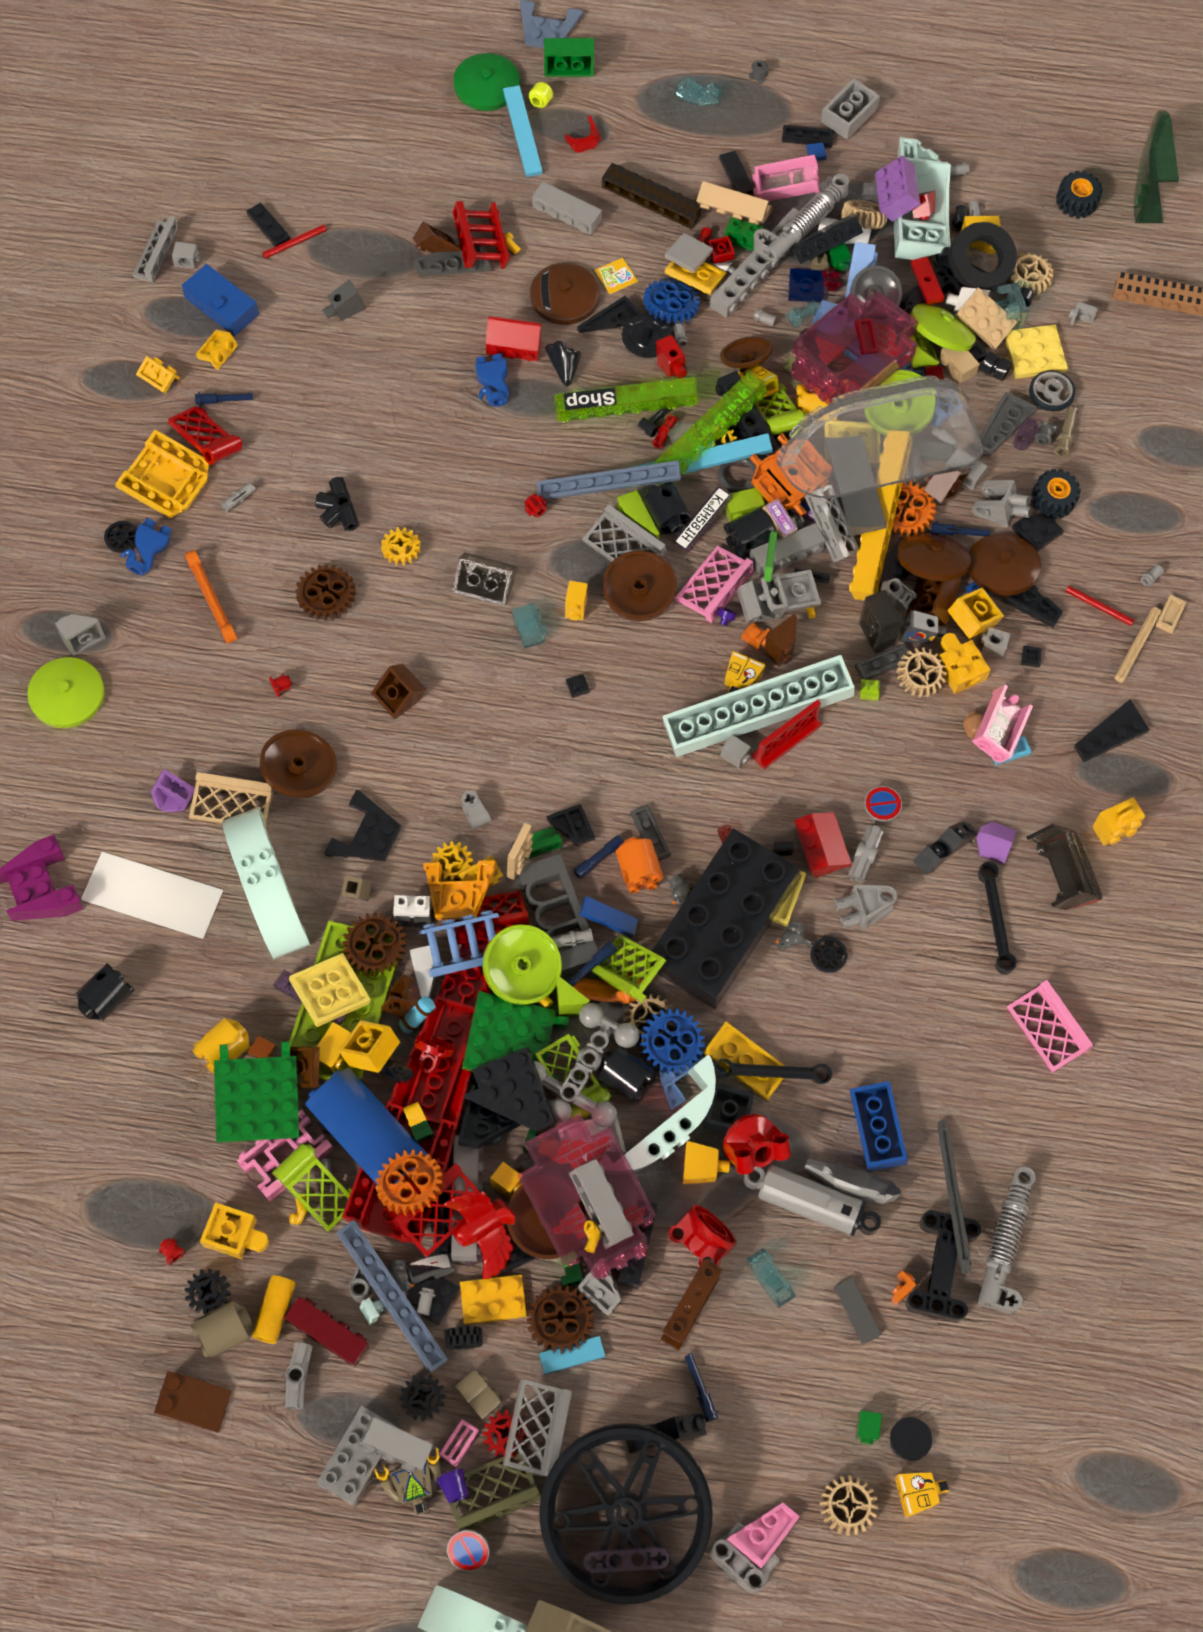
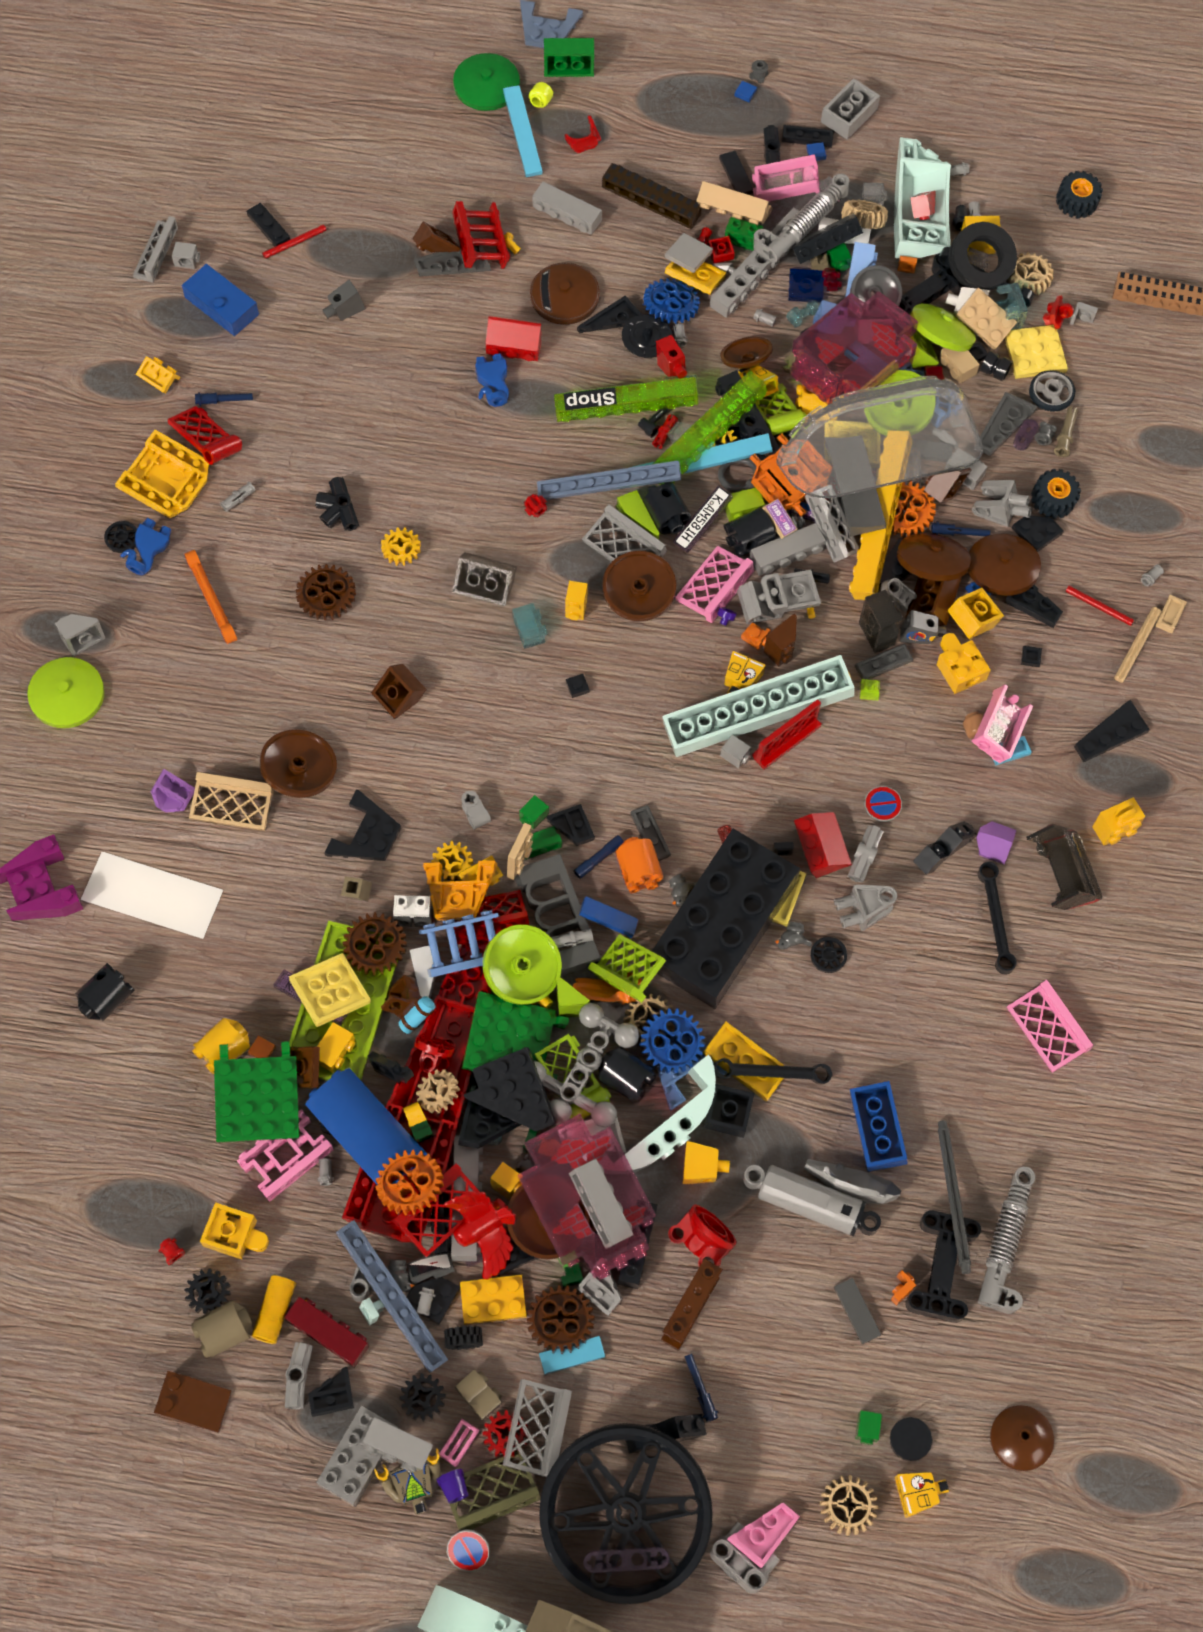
(217, 348): yellow bracket -> none
(264, 883): light aqua slope -> none
(280, 684): red brick -> none
(298, 1217): yellow arm -> none
(299, 1164): lime piece -> none
(332, 1396): none -> black wing
(369, 1046): yellow brick -> none
(437, 1091): none -> tan gear
(533, 812): none -> green brick
(563, 360): black hat -> none
(593, 1234): yellow arm -> none
(598, 958): dark blue pin -> none
(616, 276): sticker -> none
(693, 93): clear light blue brick -> none
(745, 91): none -> blue tile
(755, 1143): red piece -> none
(770, 556): bright green tile -> none
(770, 1278): clear light blue brick -> none
(771, 144): none -> black piece
(866, 336): dark red tile -> none
(897, 188): medium lavender brick -> none
(907, 264): none -> orange tile
(919, 658): tan gear -> none
(927, 280): red tile -> none
(1000, 637): light grey brick -> none
(1012, 1448): none -> reddish brown dish
(1057, 312): none -> red hips
(1156, 165): clear green windscreen -> none

